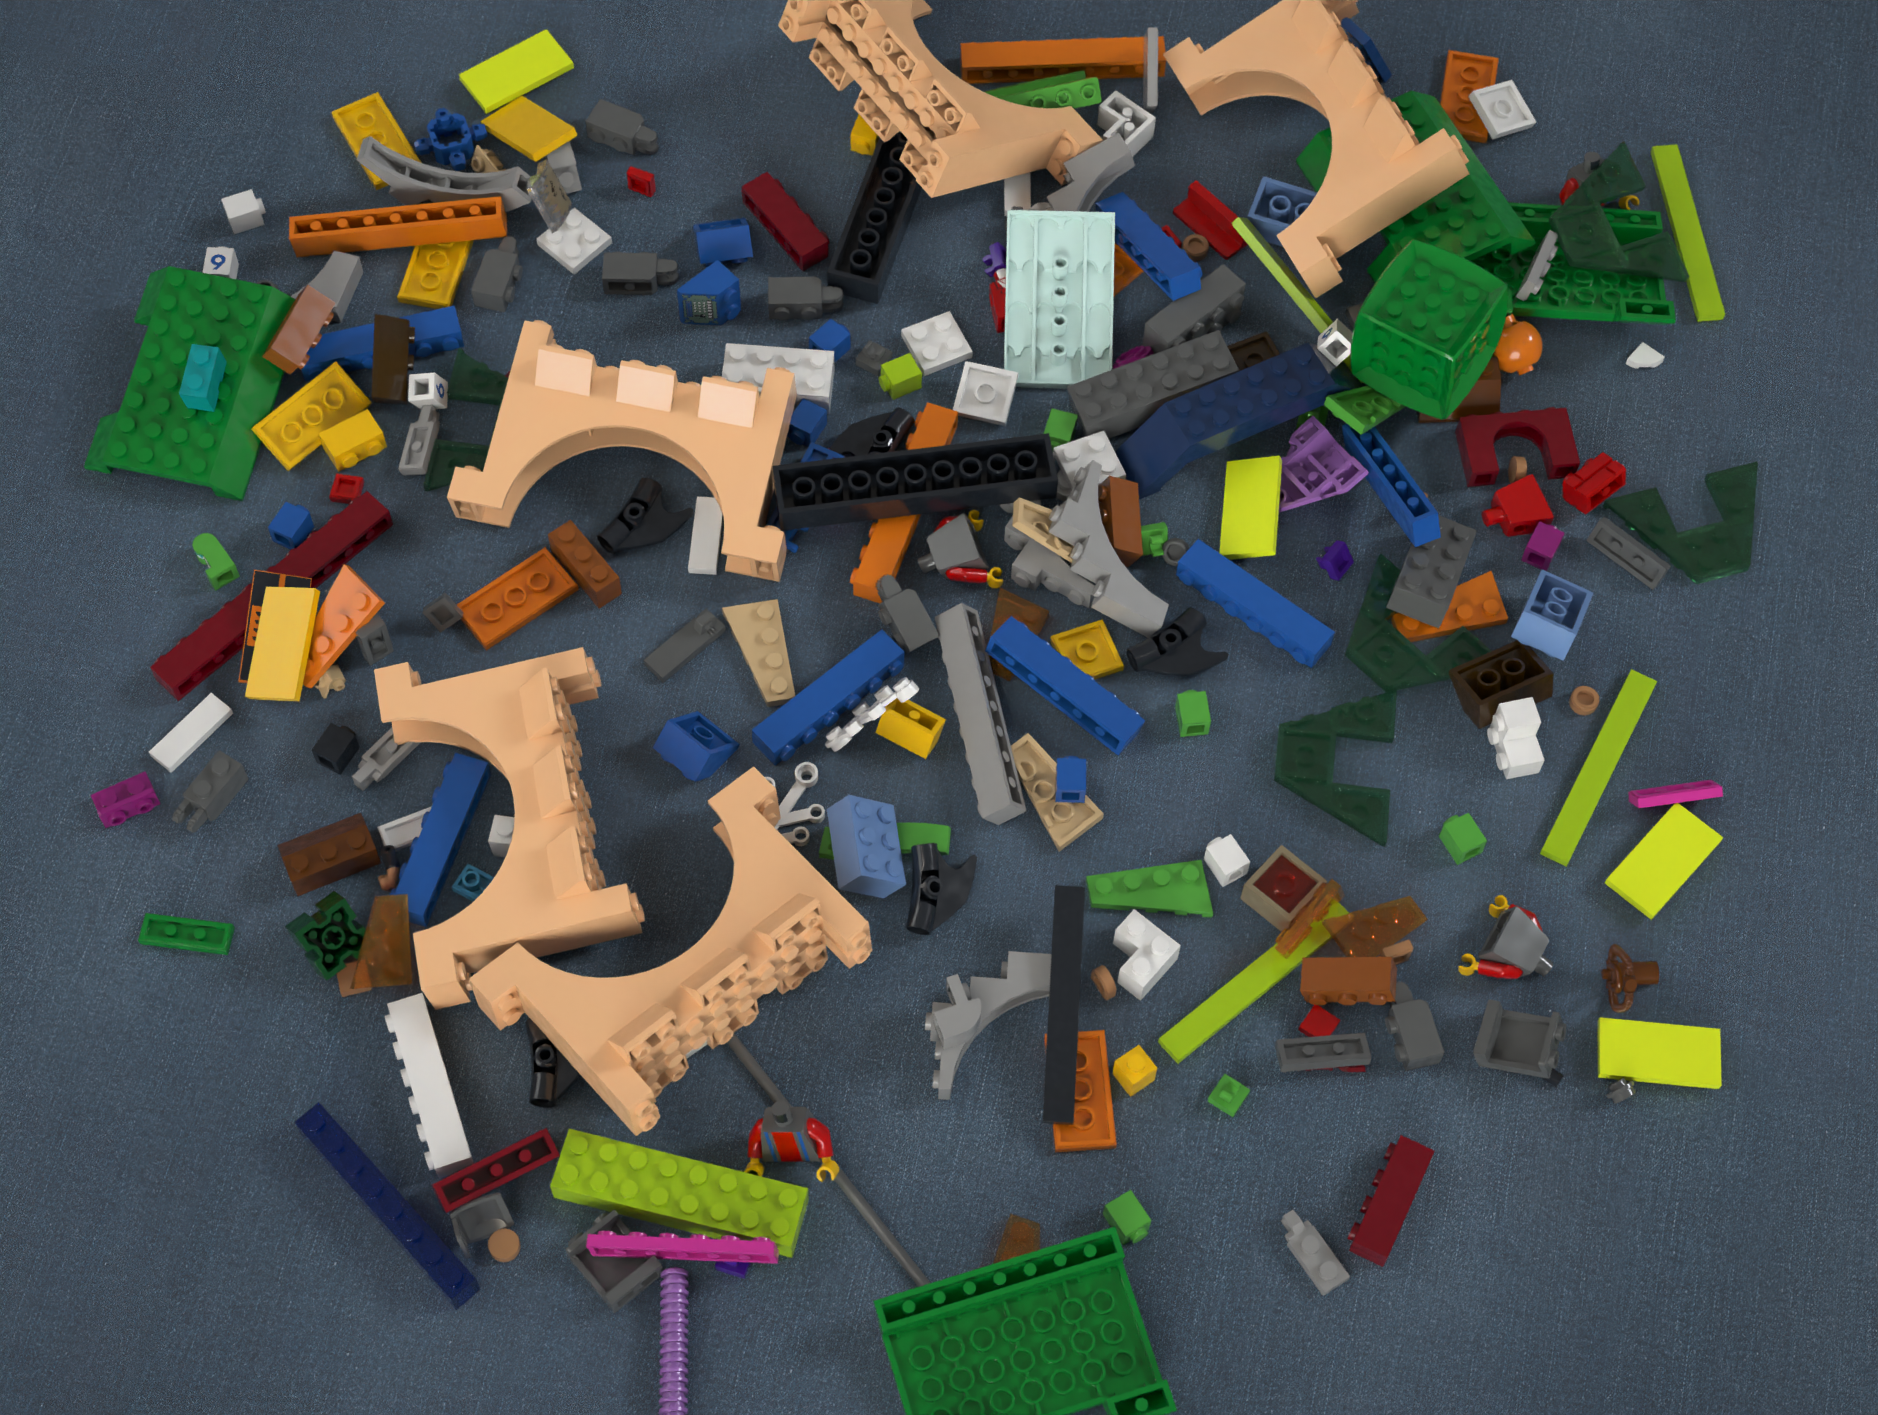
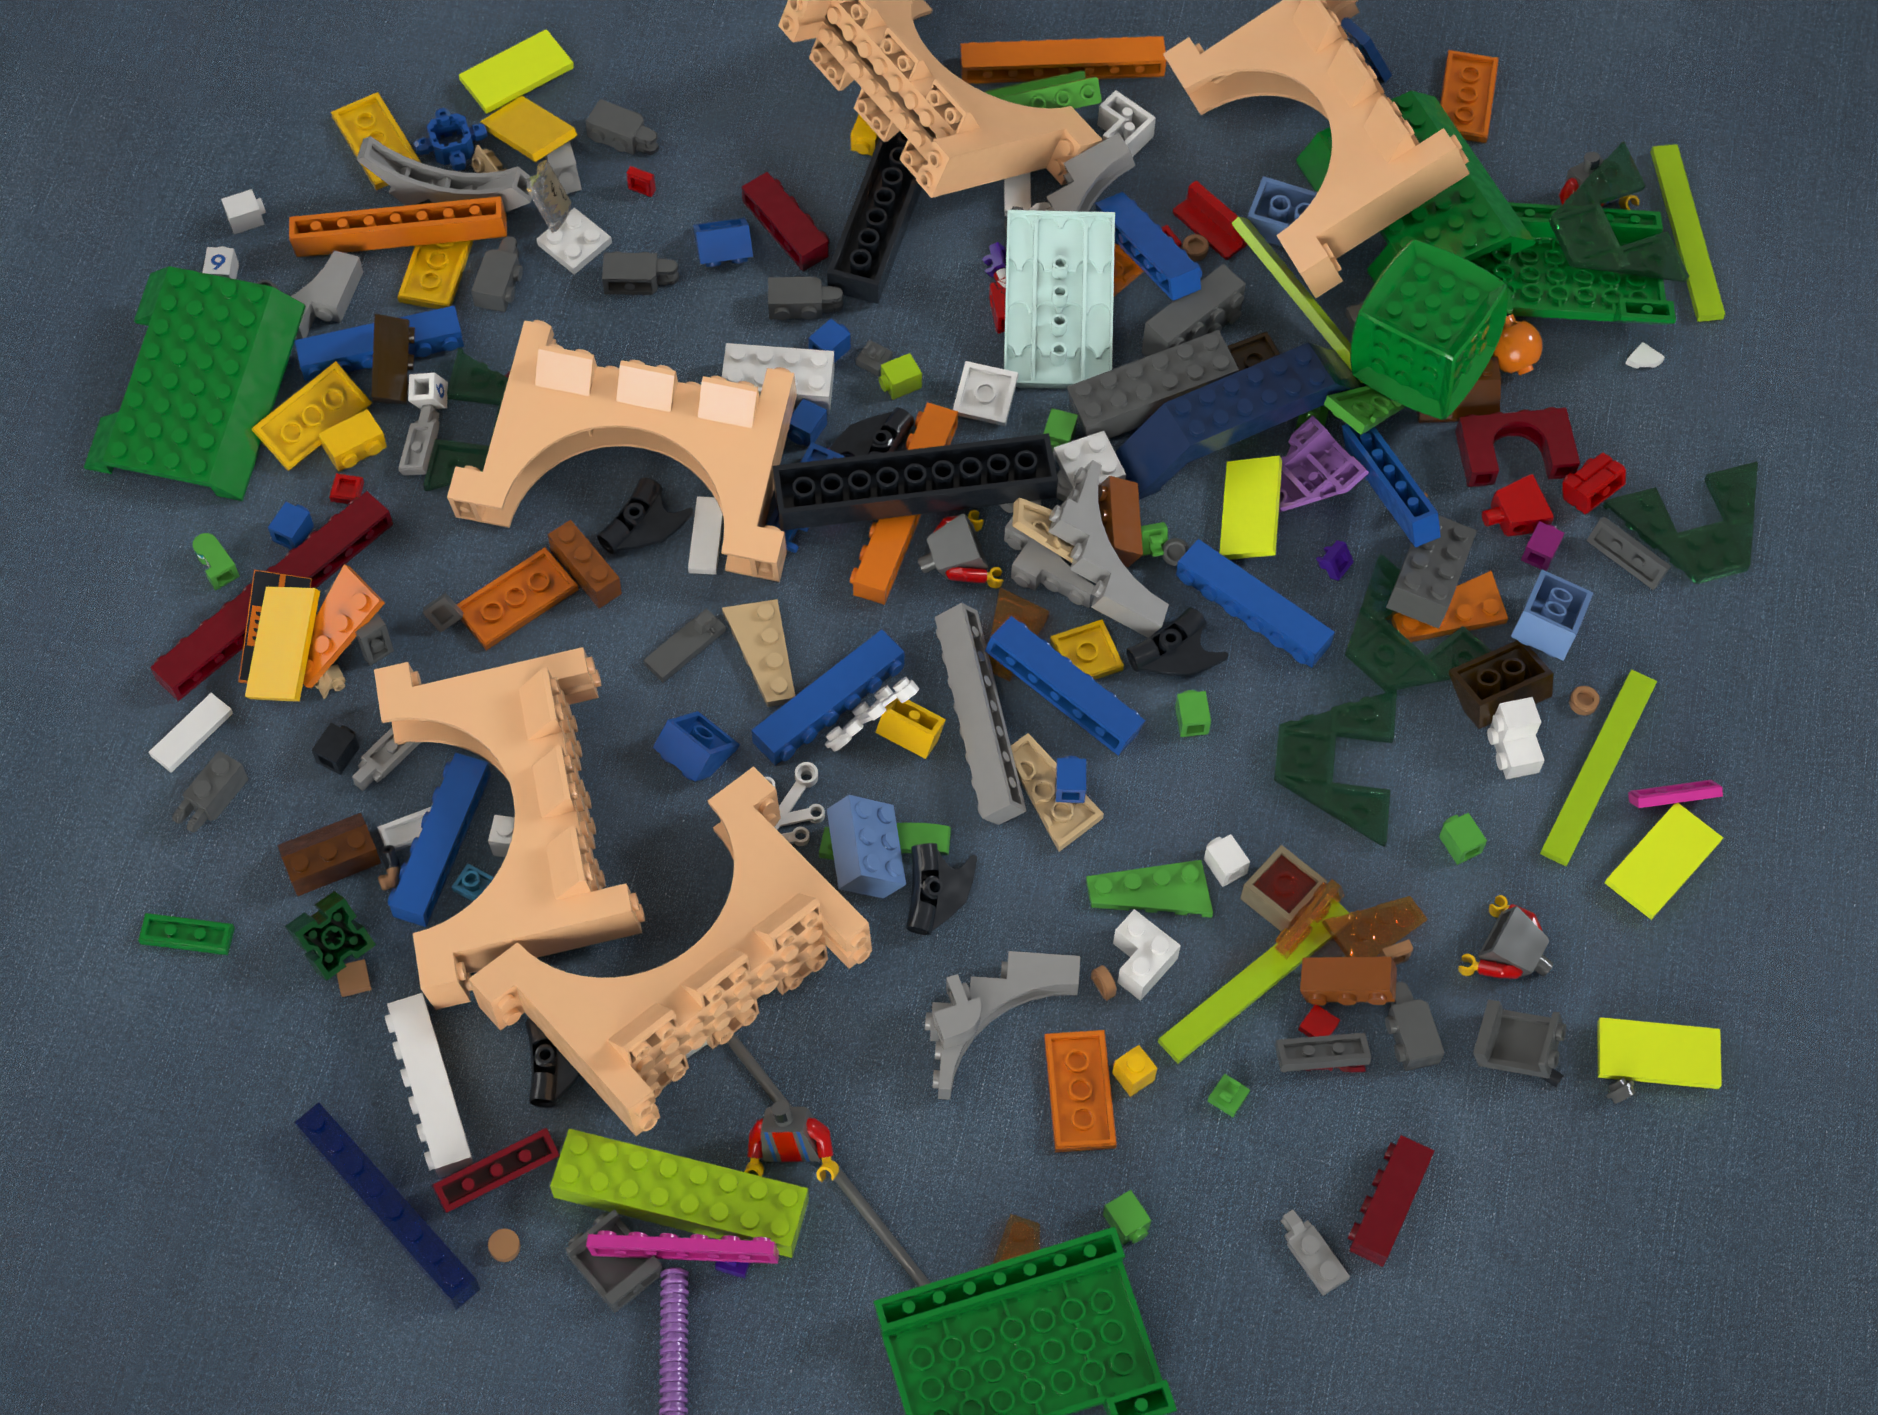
(125, 800): magenta bracket -> none
(202, 377): teal brick -> none
(300, 330): dark orange brick -> none
(386, 945): clear orange wing -> none
(480, 1220): dark grey piece -> none
(710, 297): blue slope -> none
(904, 615): dark grey hinge -> none
(936, 343): white plate -> none
(1063, 1005): black tile -> none
(1133, 355): magenta gear -> none
(1150, 70): light grey tile -> none
(1335, 342): white brick -> none
(1502, 109): white plate -> none
(1517, 468): medium nougat tile -> none
(1538, 266): light grey tile -> none
(1628, 975): reddish brown piece -> none

